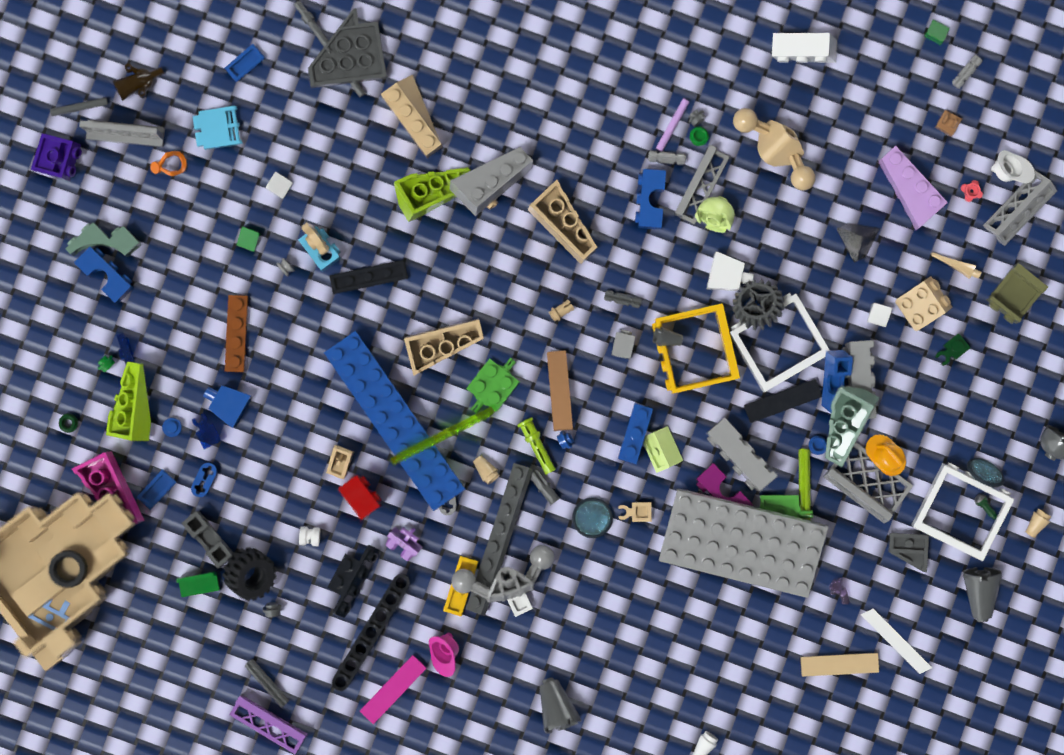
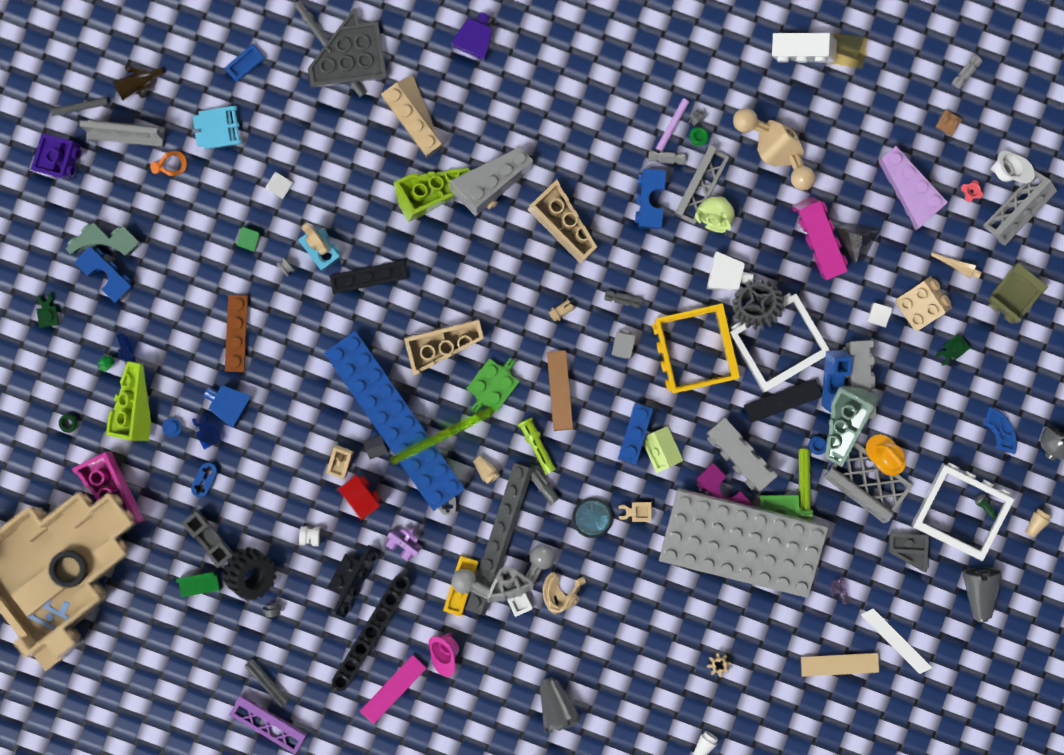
(47, 314): none -> dark green plate
(156, 489): blue tile -> none
(375, 447): none -> dark grey slope
(474, 37): none -> dark purple torso
(552, 589): none -> tan helmet
(565, 439): blue plate -> none
(666, 337): dark grey cone -> none
(713, 666): none -> tan gear
(821, 238): none -> dark pink wedge
(850, 50): none -> clear yellow piece
(936, 32): green slope -> none
(985, 472): clear light blue wheel -> none
(1002, 430): none -> blue tile

